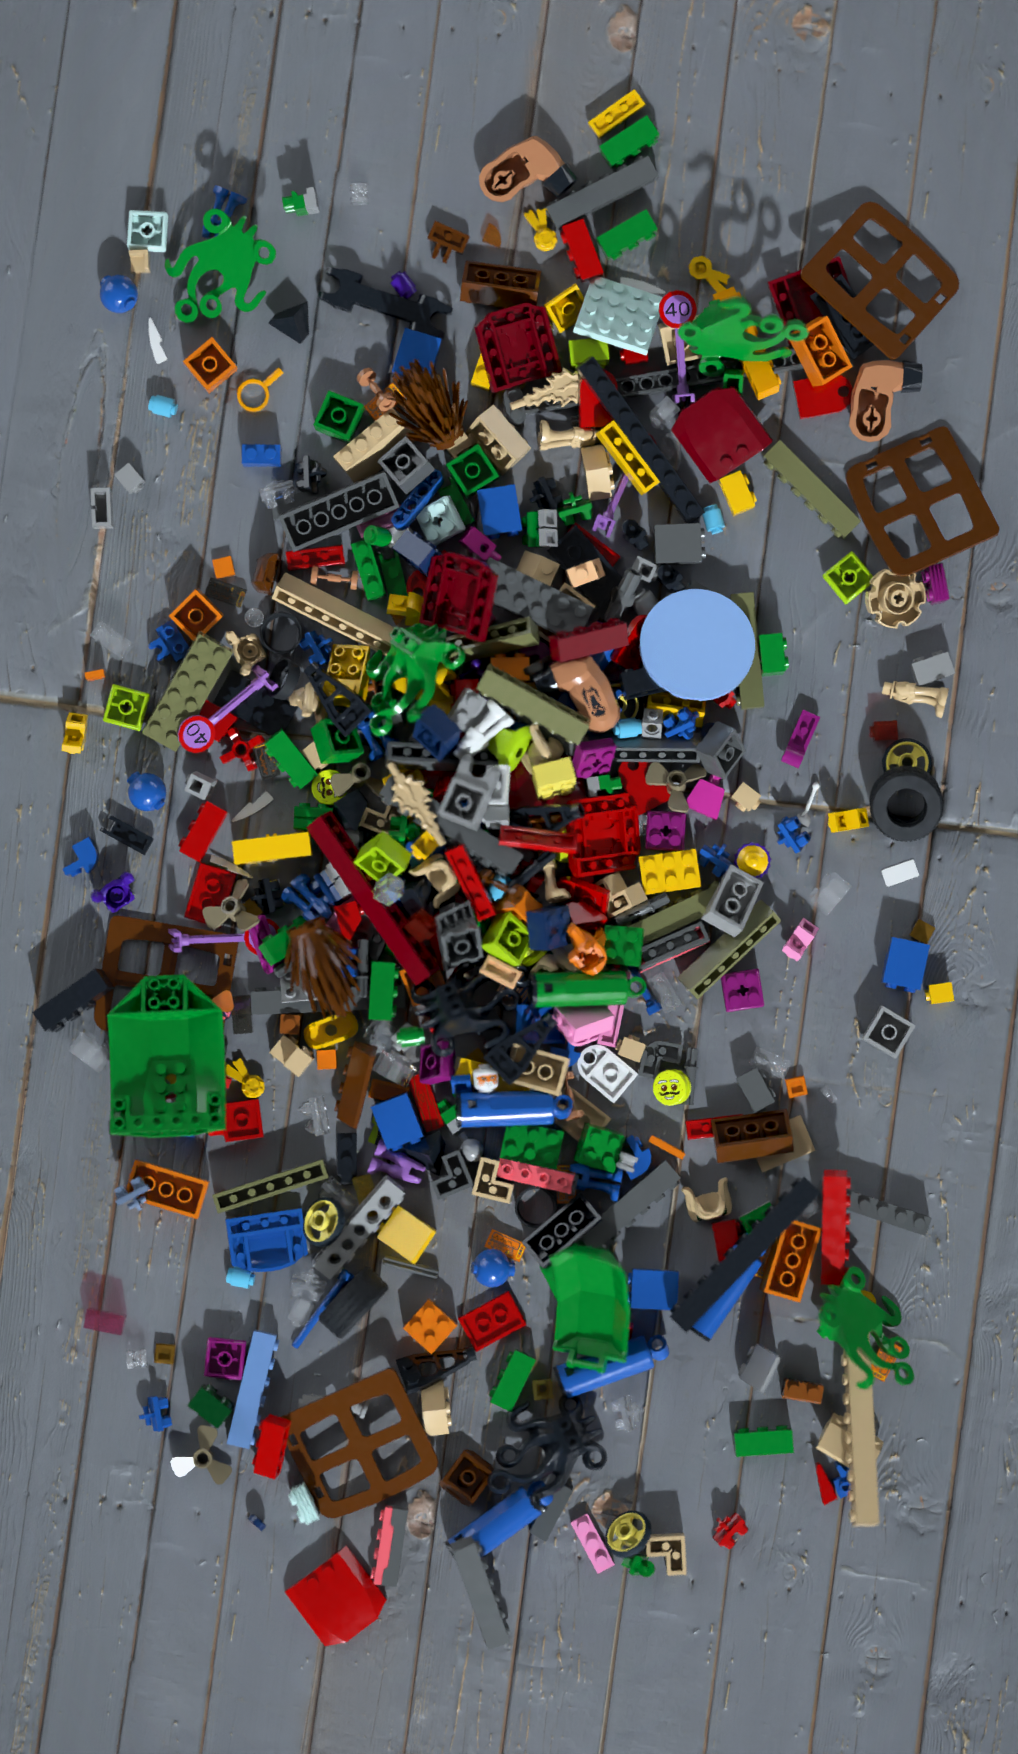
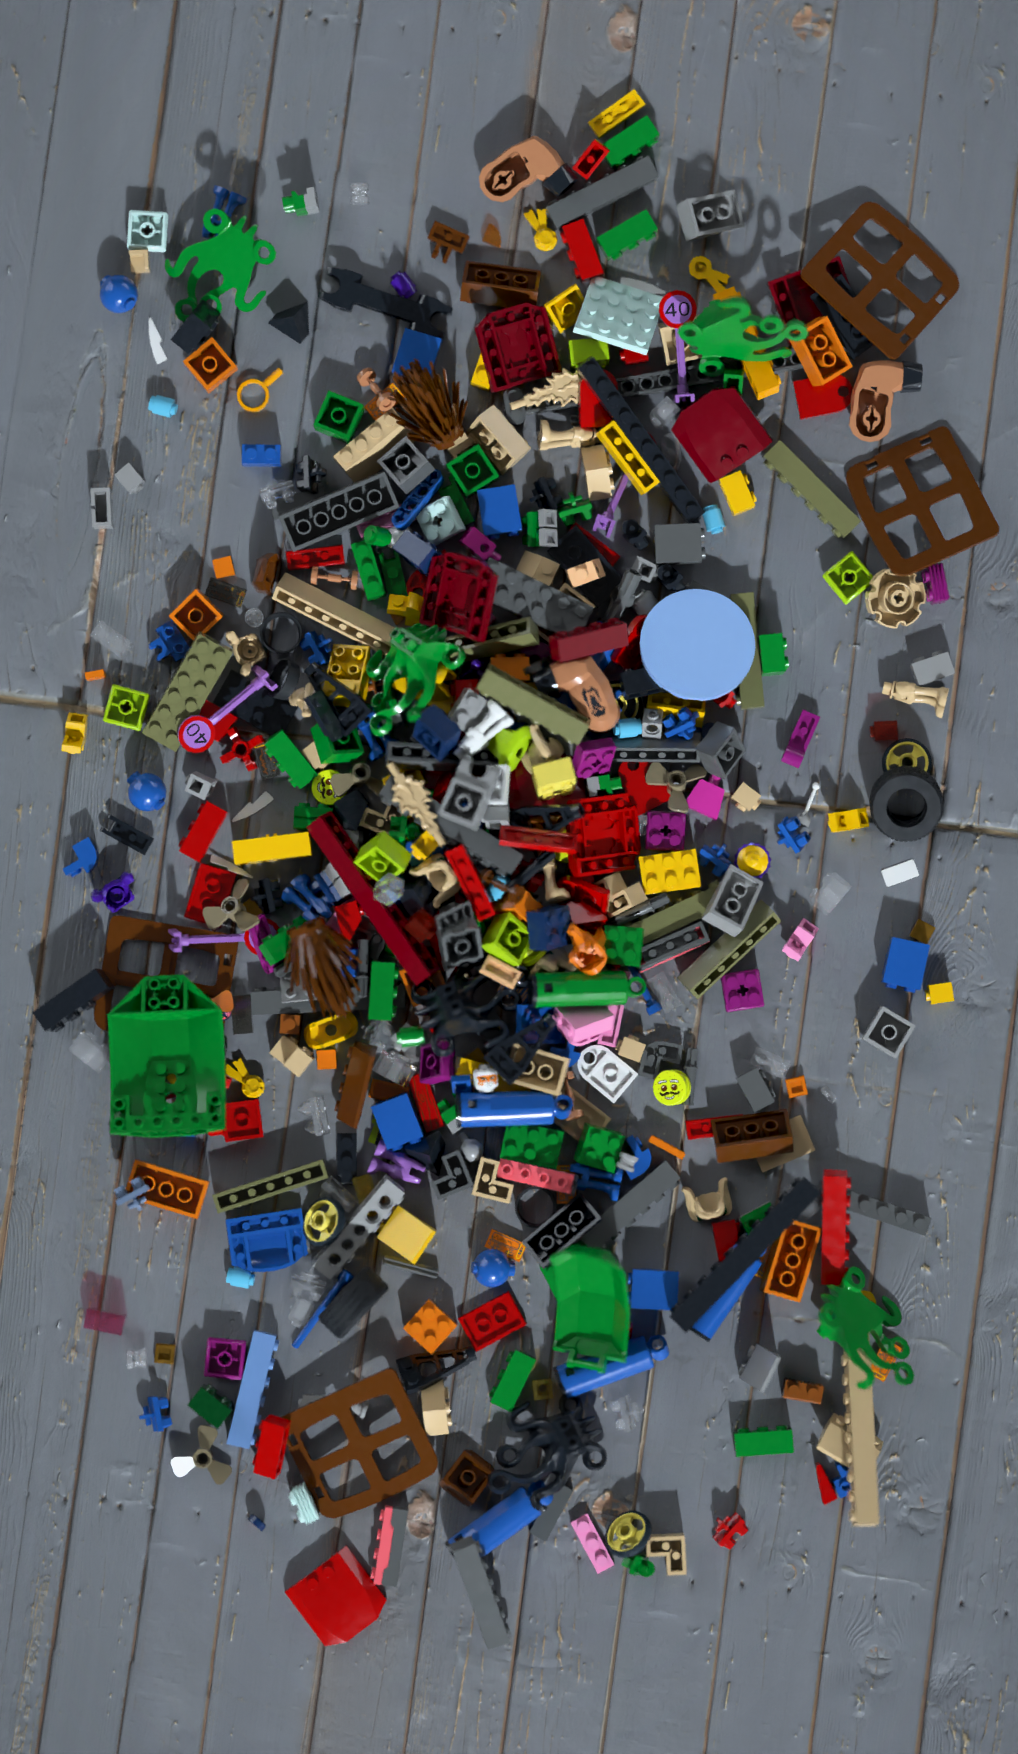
(196, 327): none -> black brick
(324, 715): none -> black hinge
(590, 159): none -> red slope
(710, 215): none -> light grey slope

